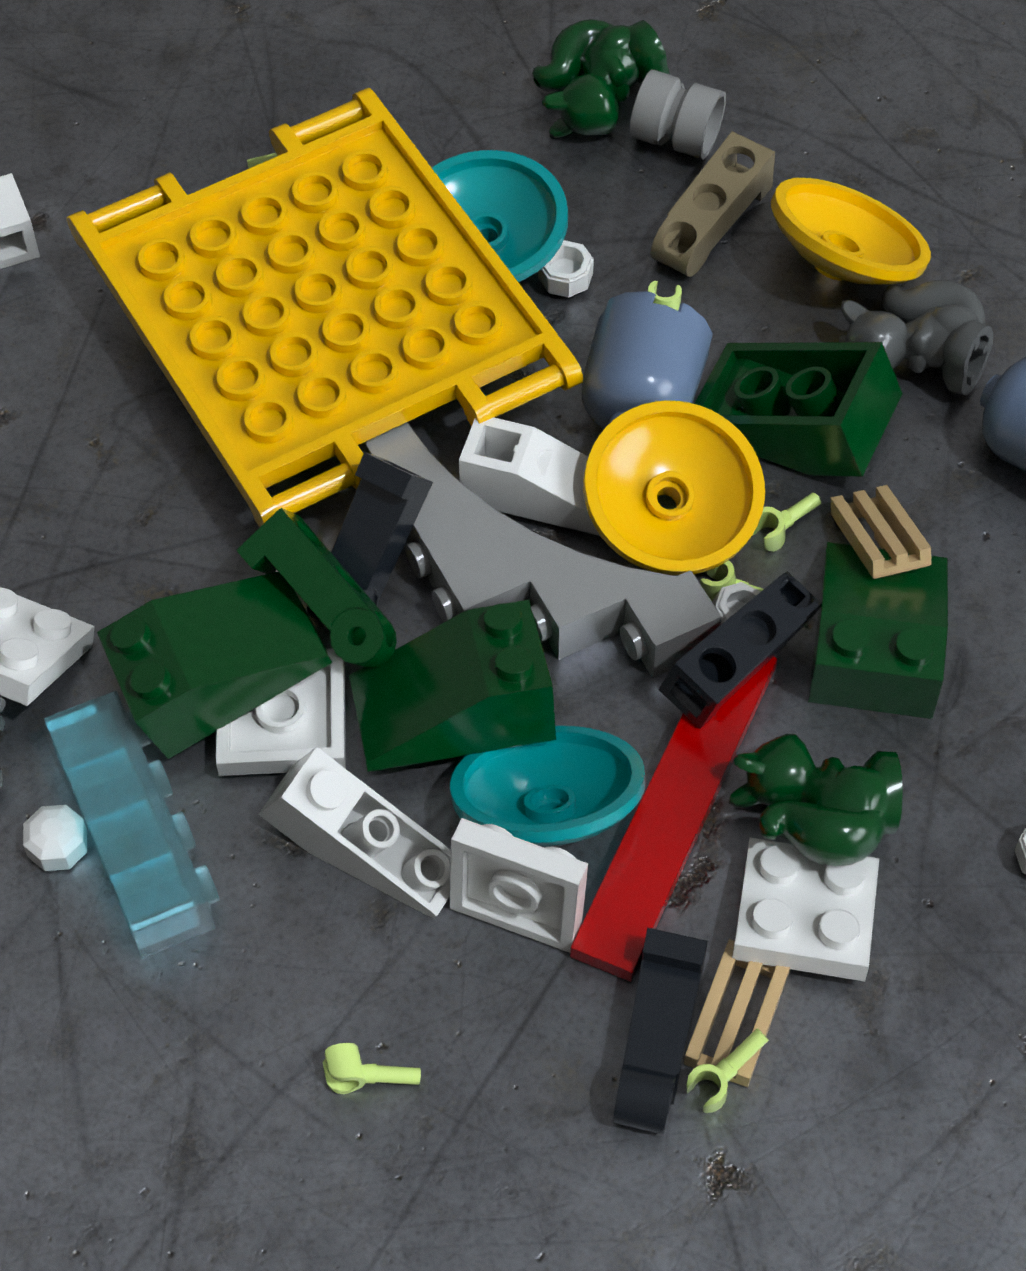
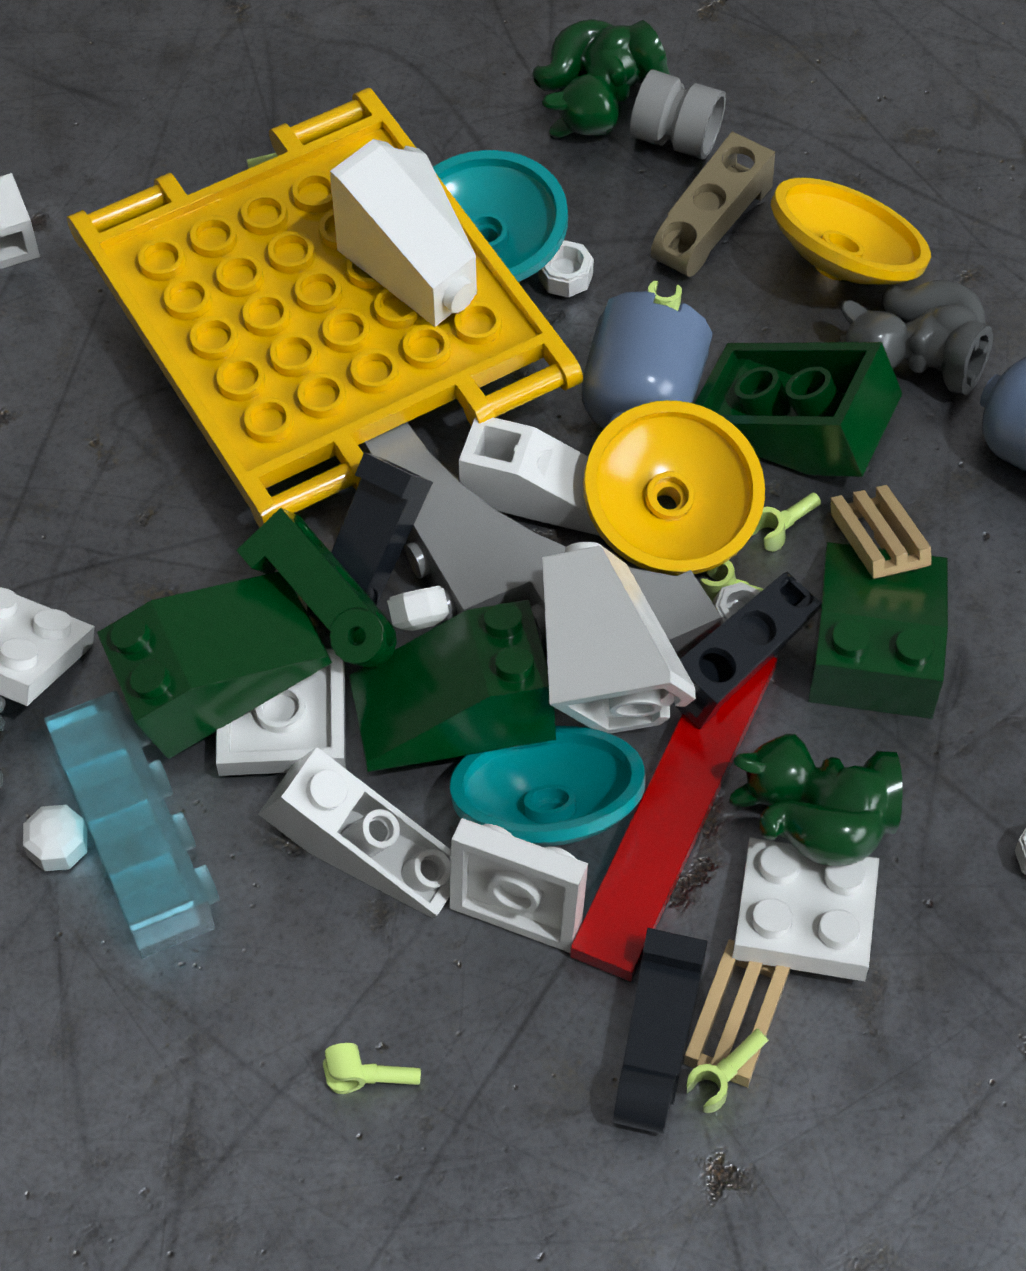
(403, 229): none -> white slope
(418, 608): none -> white tile
(605, 644): none -> white slope

